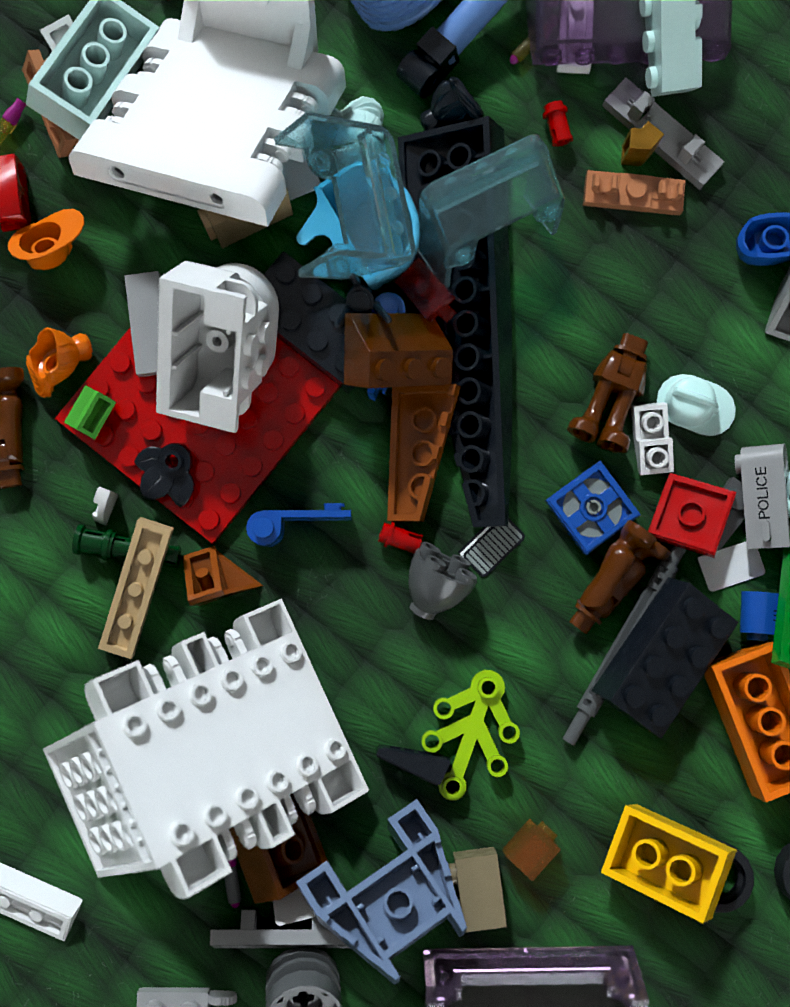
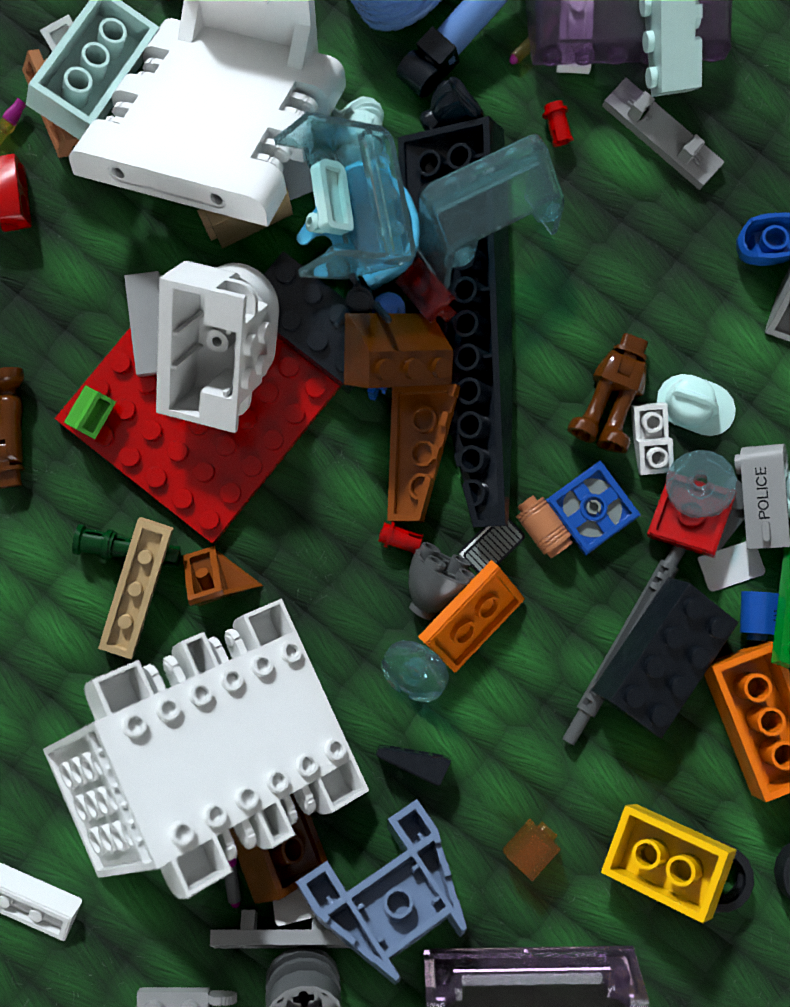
(48, 240): orange piece -> none
(55, 358): orange hair -> none
(106, 501): white tile -> none
(163, 477): black plate -> none
(268, 526): blue door -> none
(330, 198): none -> light aqua piece
(415, 670): none -> clear light blue plate
(472, 616): none -> orange tile
(473, 729): lime plant -> none
(479, 888): dark tan brick -> none
(543, 526): none -> nougat head
(617, 575): reddish brown piece -> none
(634, 192): nougat plate -> none
(640, 144): pearl gold piece -> none
(704, 500): none -> clear light blue plate

